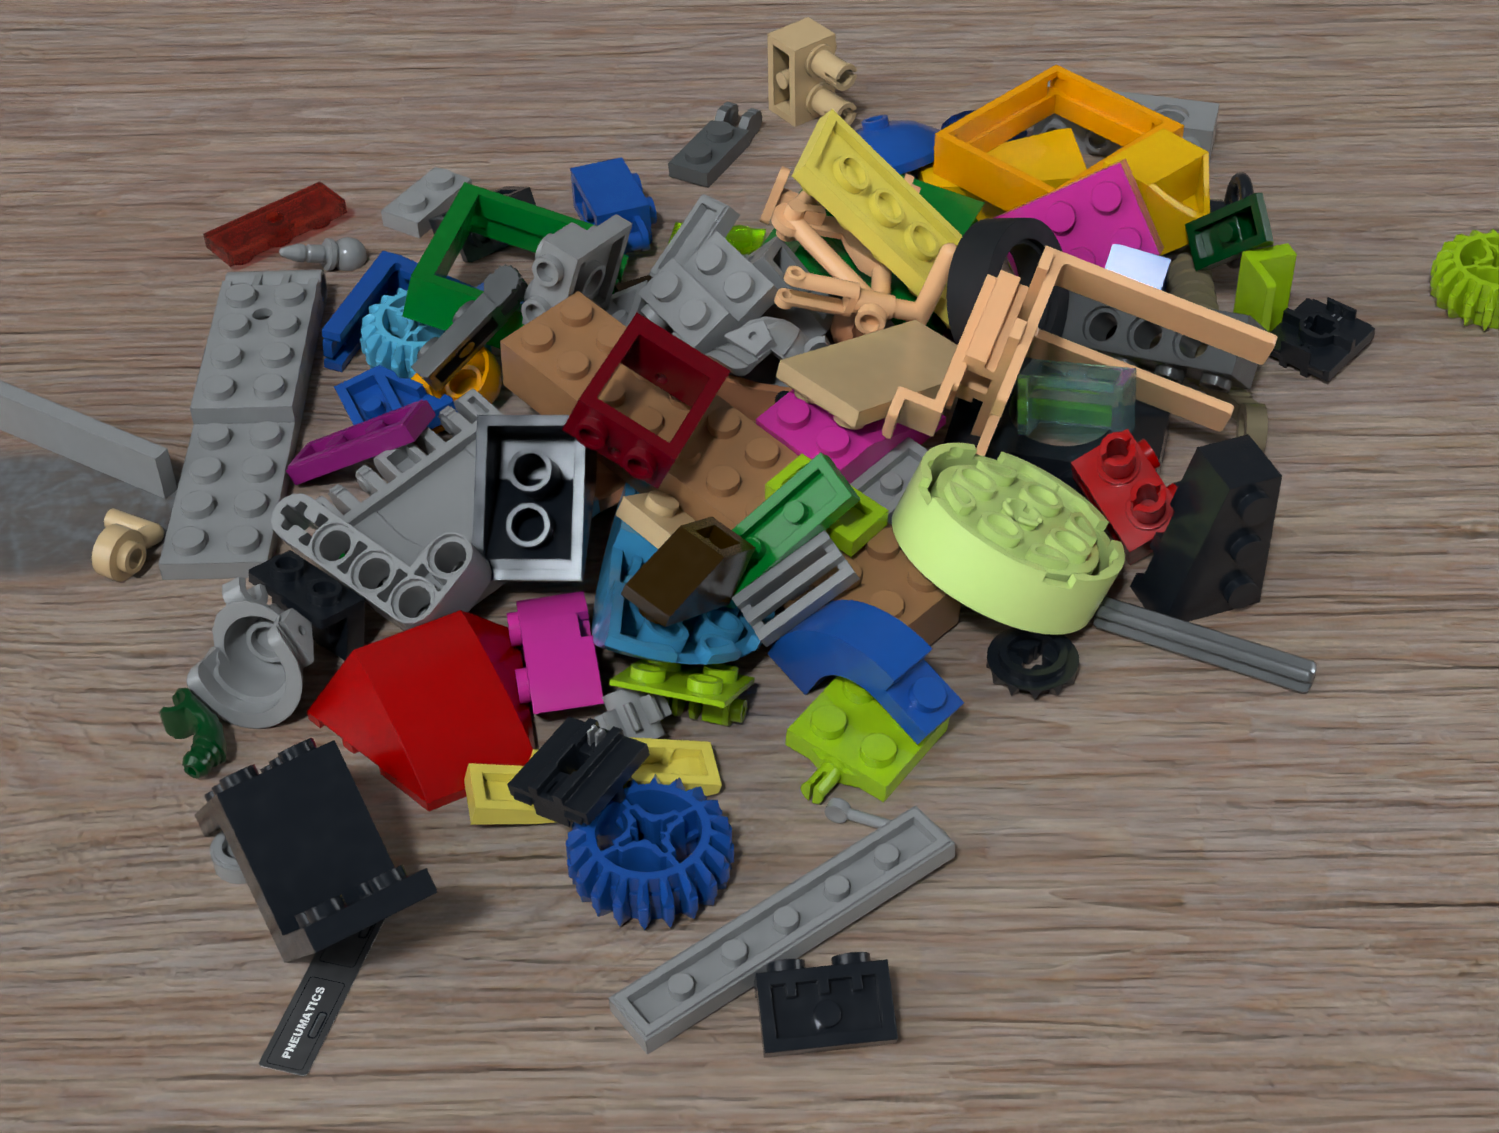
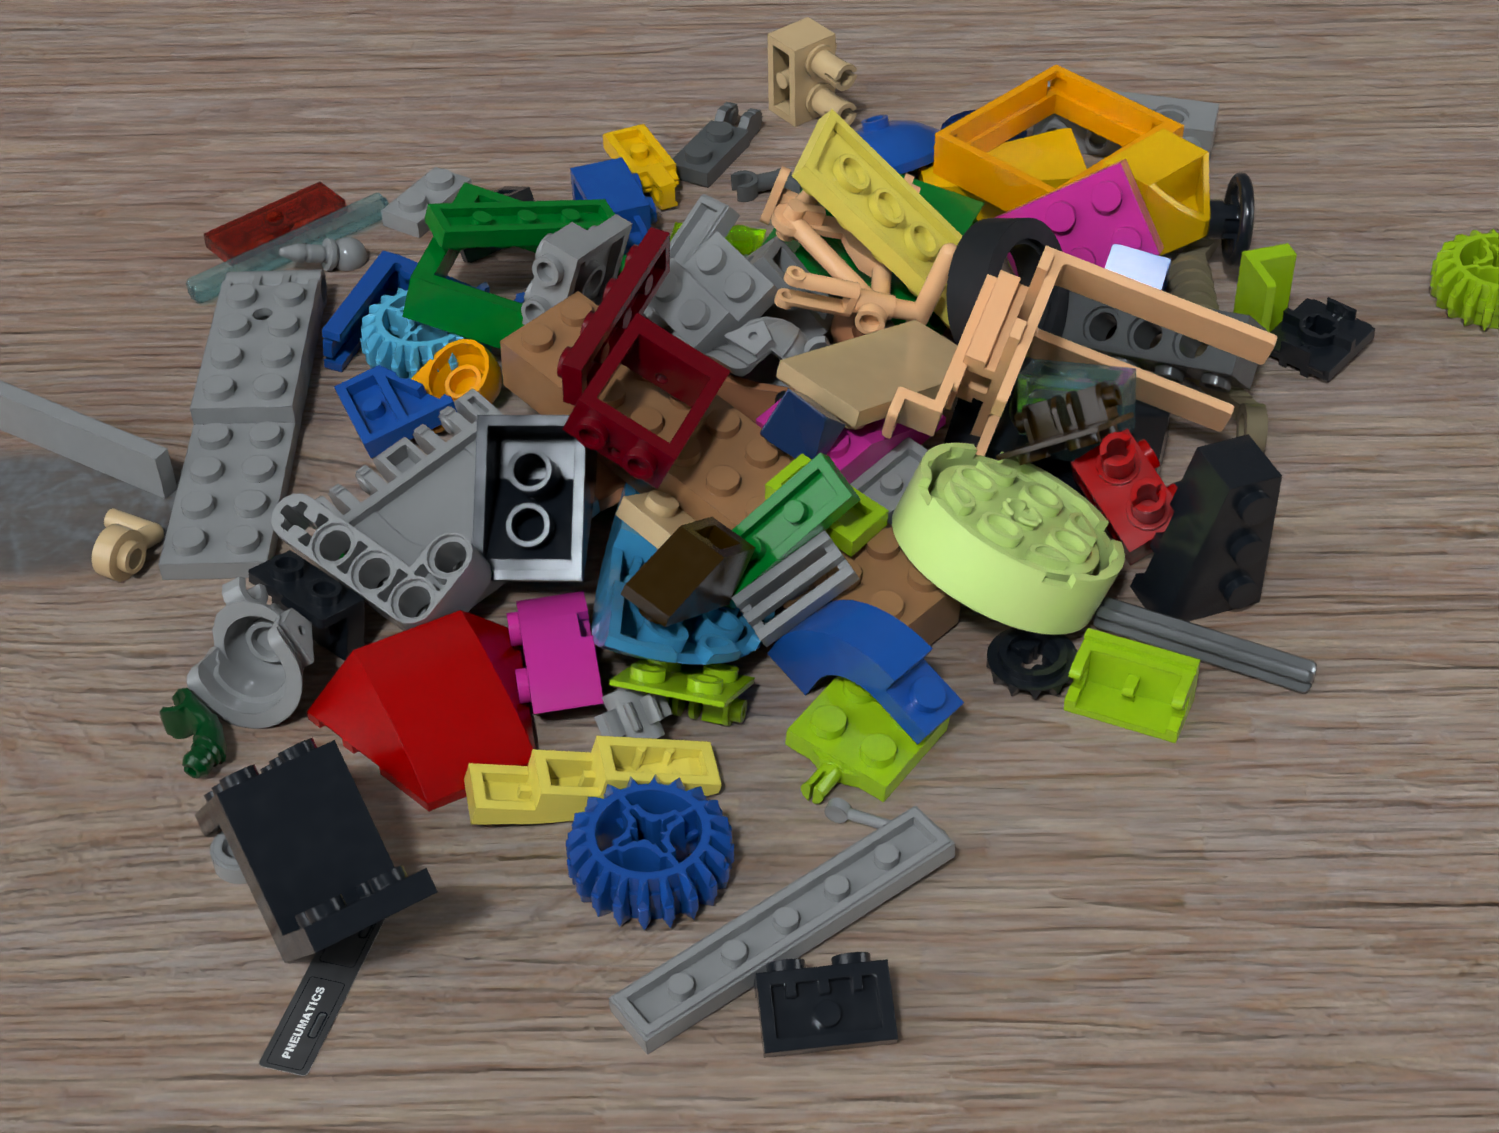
(267, 257): none -> clear light blue axle
(361, 441): magenta tile -> none
(471, 327): dark grey hinge -> none
(509, 223): none -> green plate
(578, 771): black piece -> none
(623, 298): none -> dark red plate
(647, 159): none -> yellow hinge
(750, 184): none -> dark grey arm
(801, 426): none -> dark blue slope
(1067, 424): none -> dark brown hinge
(1132, 685): none -> lime hinge
(1228, 232): dark green slope -> none

